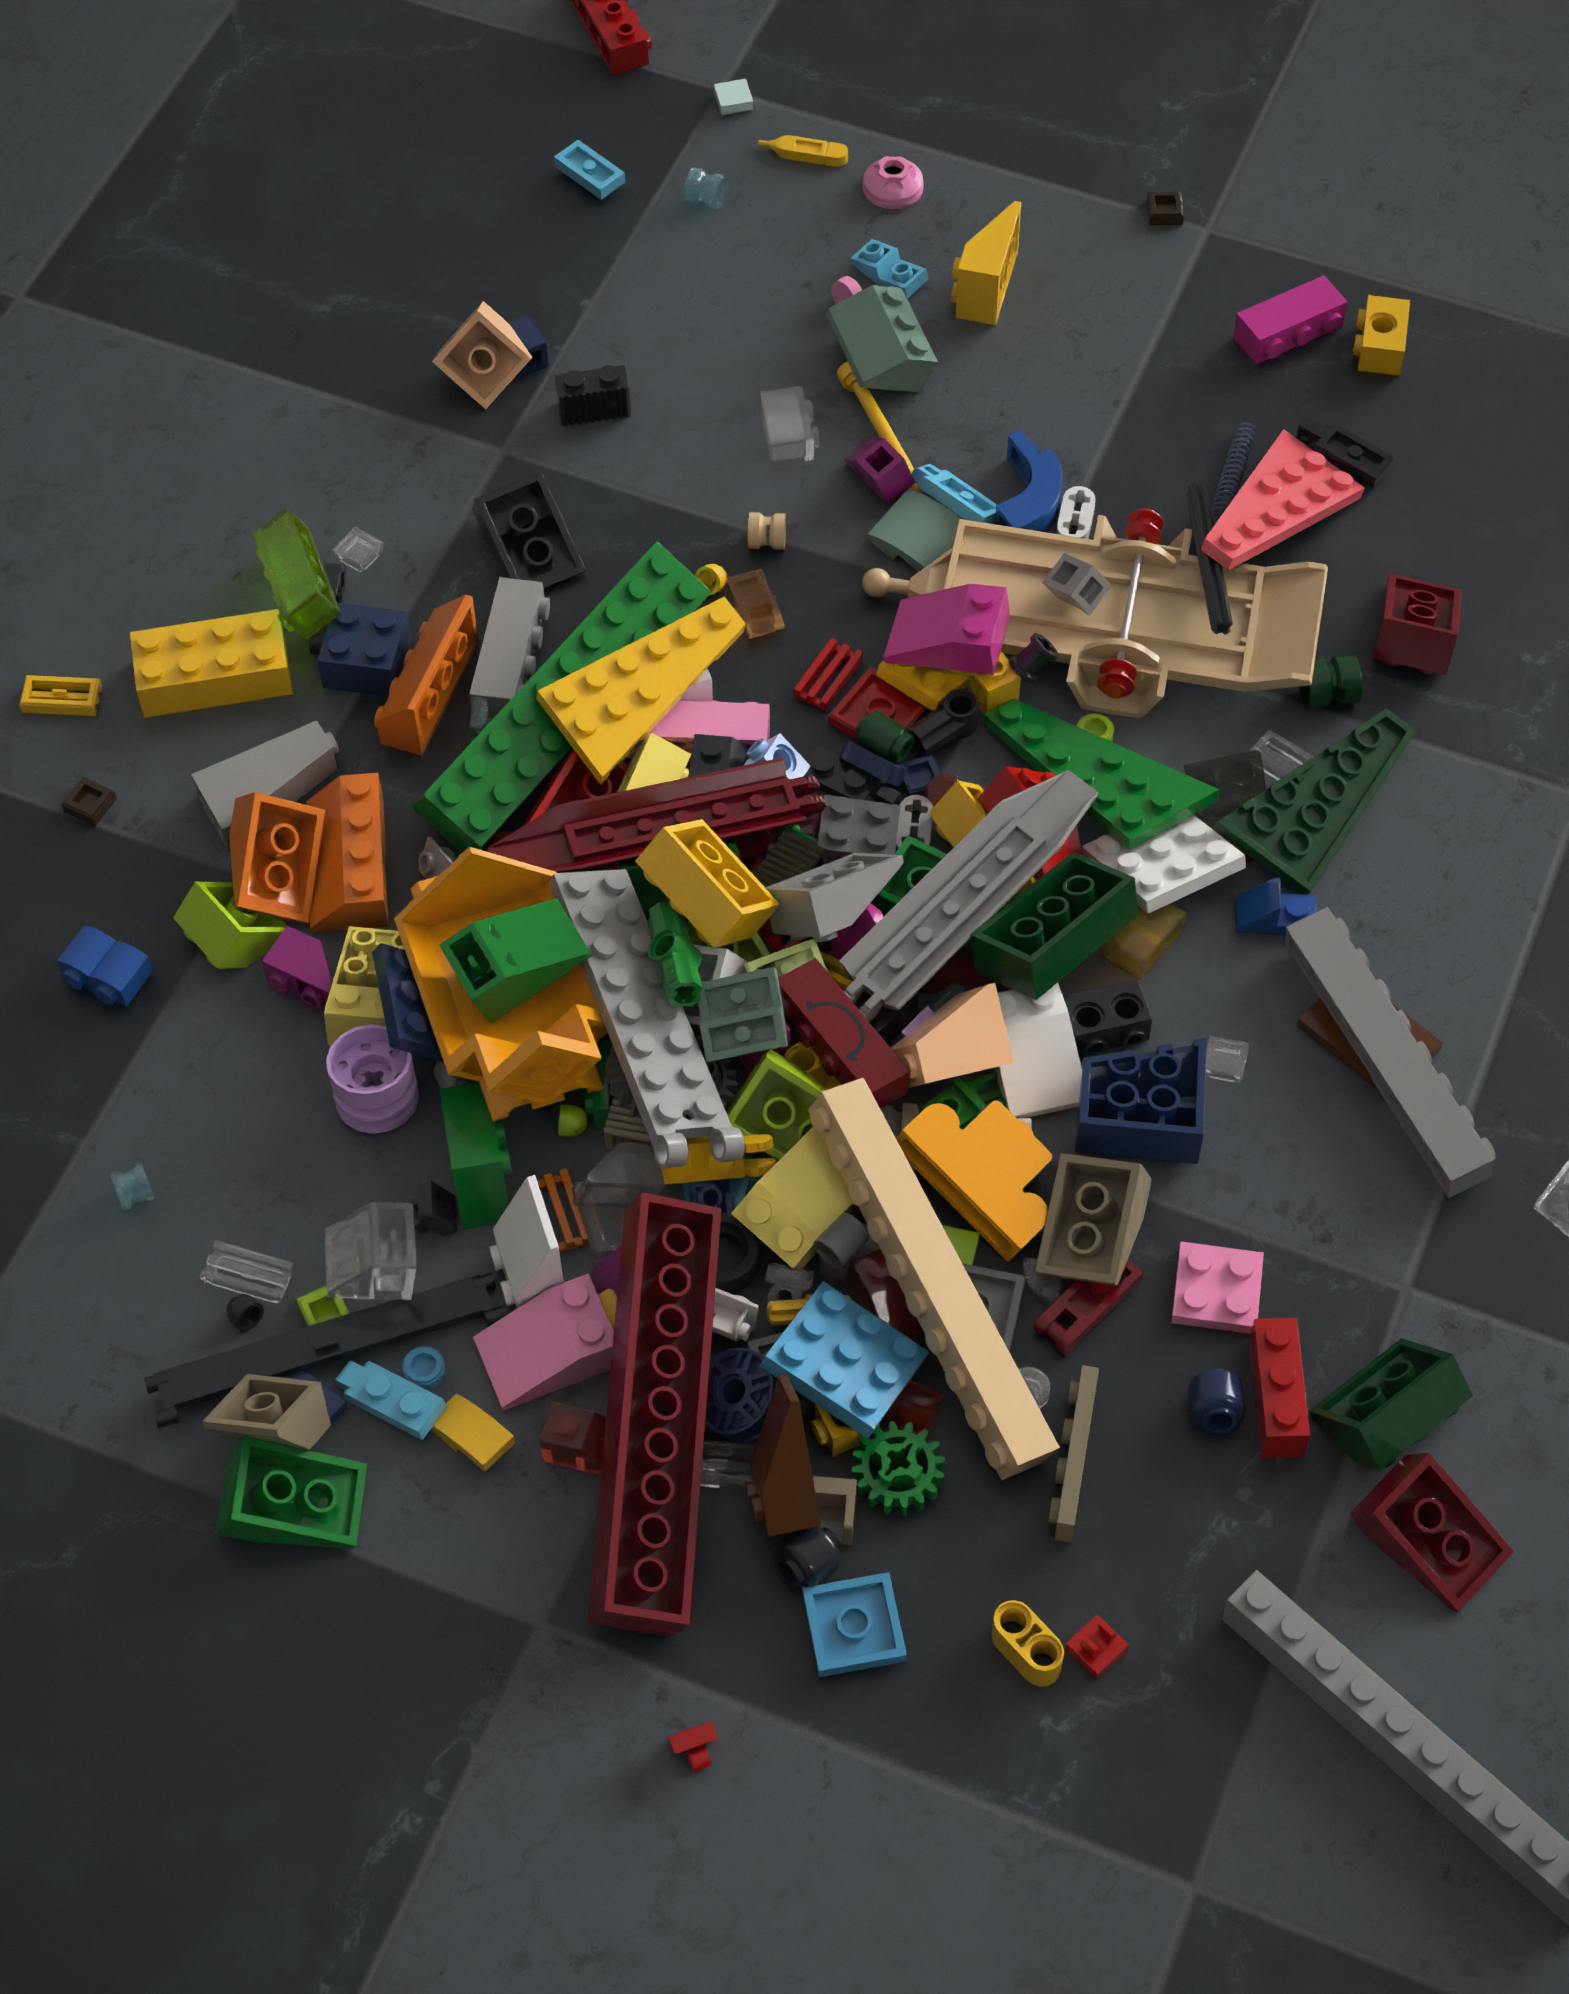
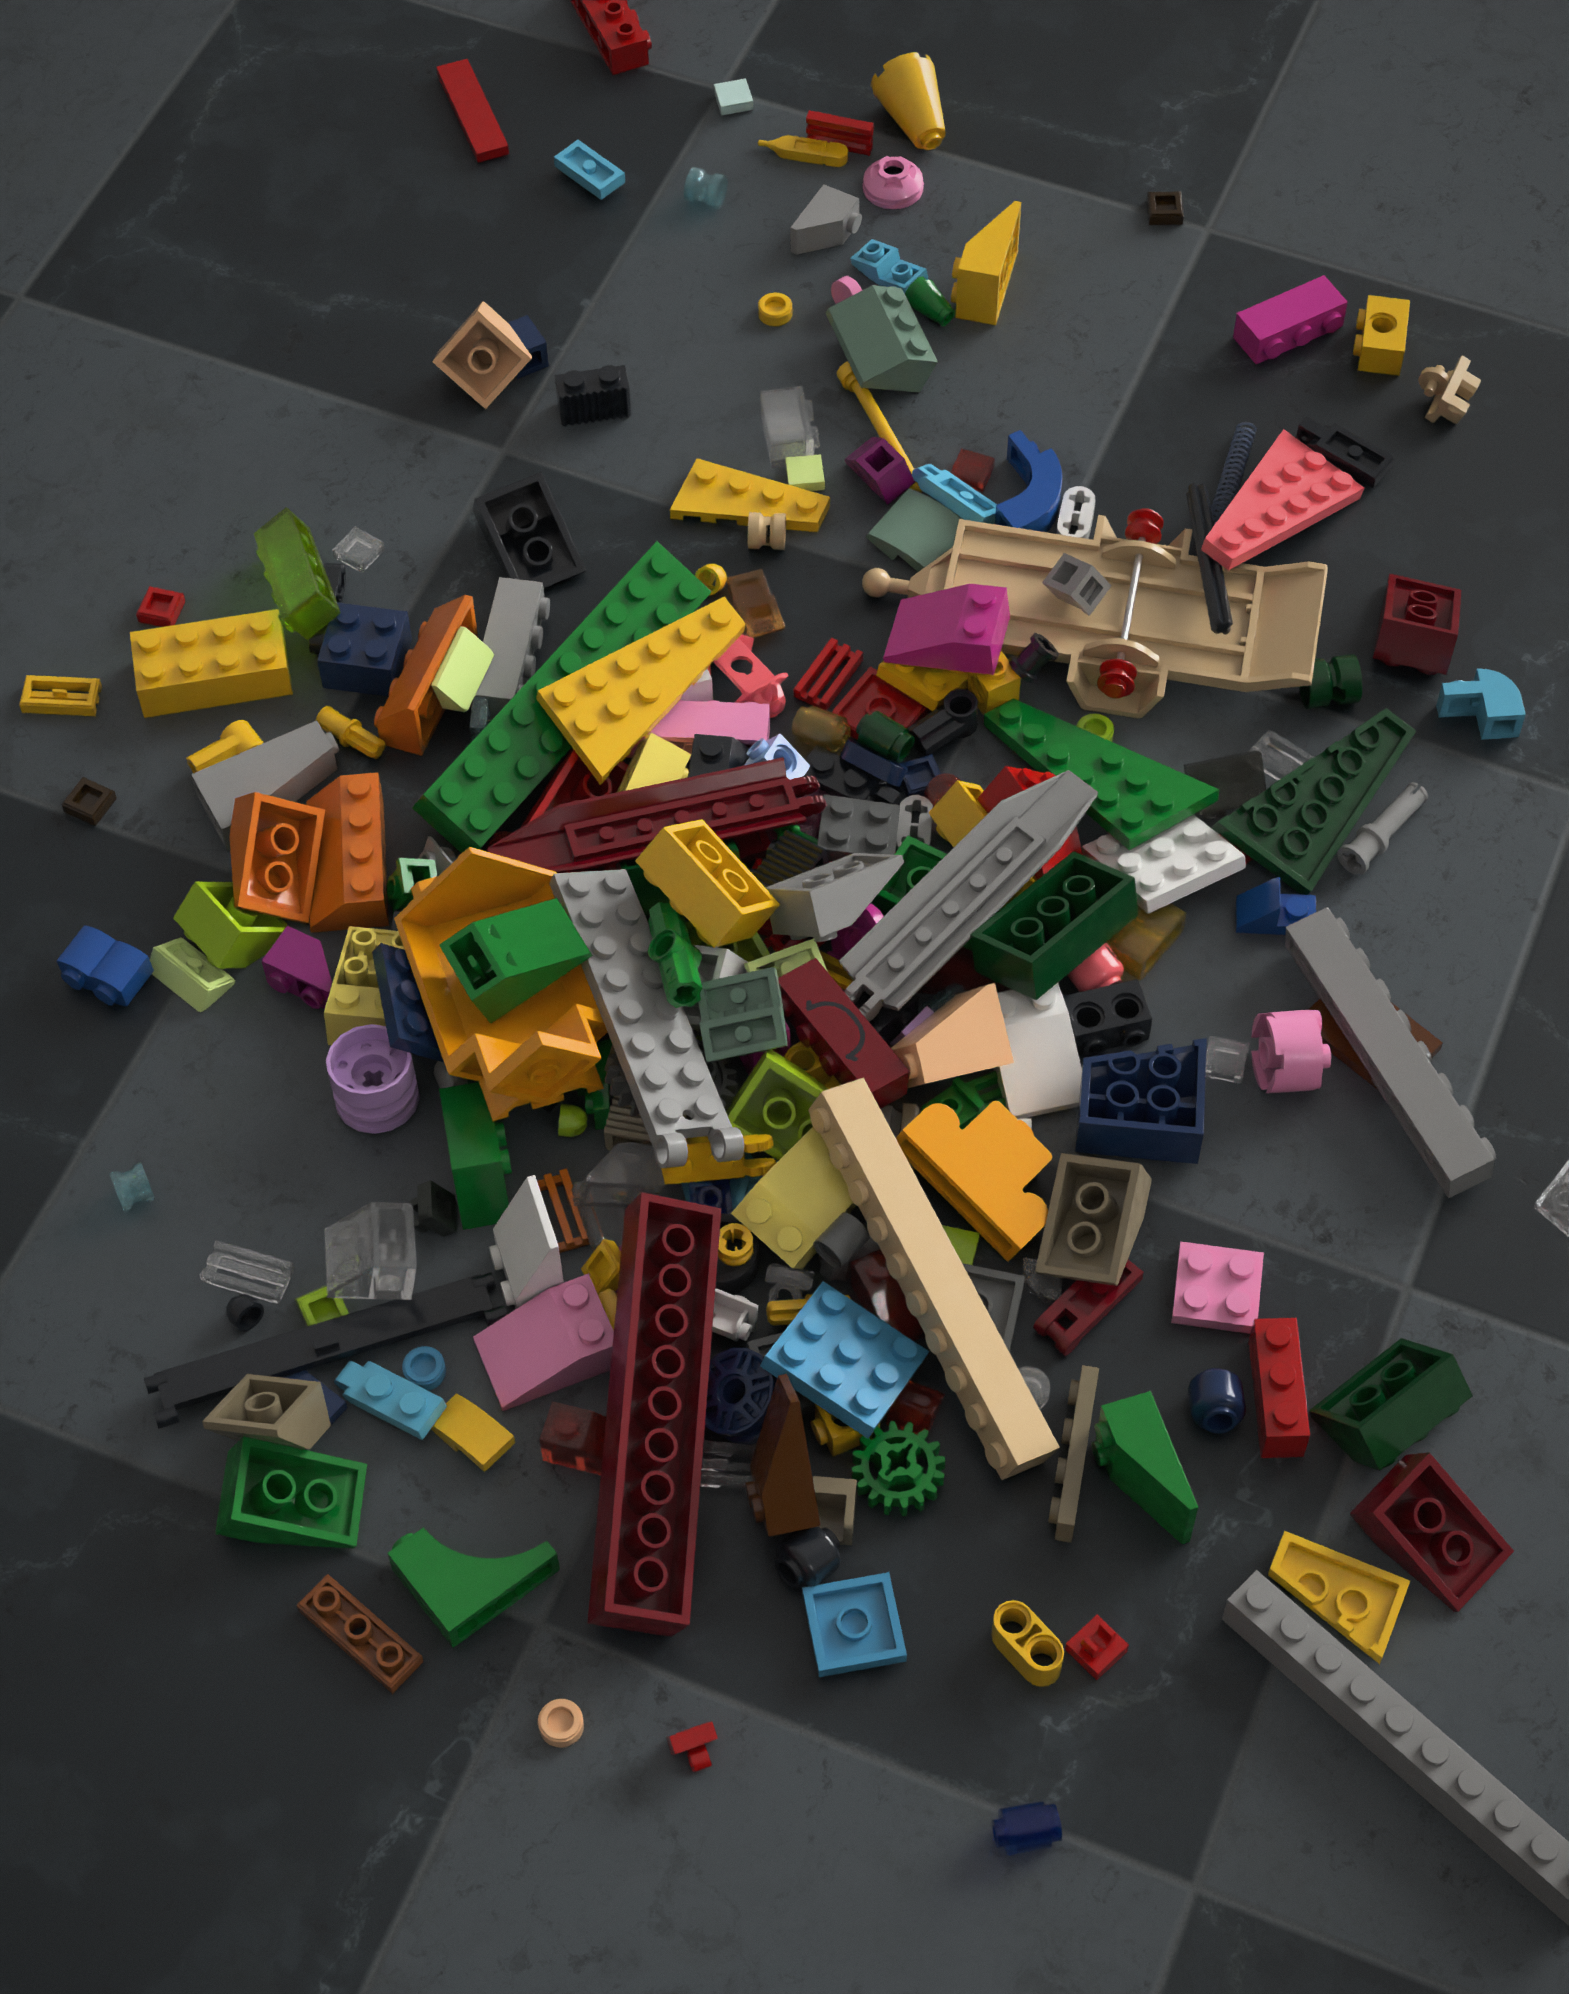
(160, 607): none -> red tile
(189, 973): none -> yellowish green slope
(234, 740): none -> yellow piece
(350, 732): none -> yellow axle
(376, 1649): none -> dark orange tile
(407, 874): none -> green brick
(462, 671): none -> yellowish green slope
(465, 1590): none -> green arch
(472, 110): none -> red tile
(561, 1723): none -> light nougat tile
(604, 1266): none -> yellow tile
(730, 494): none -> yellow wing
(737, 1257): none -> yellow bush
(759, 685): none -> coral piece
(775, 309): none -> yellow tile
(805, 472): none -> yellowish green tile
(821, 728): none -> clear yellow brick
(825, 221): none -> light grey slope
(835, 128): none -> red tile
(912, 98): none -> yellow cone
(928, 300): none -> green cone
(973, 468): none -> clear red tile
(1027, 1827): none -> clear blue brick
(1097, 970): none -> coral head
(1144, 1462): none -> green slope
(1289, 1051): none -> bright pink brick
(1342, 1591): none -> yellow wing
(1374, 837): none -> light grey pin
(1445, 386): none -> tan hips
(1489, 697): none -> medium azure brick

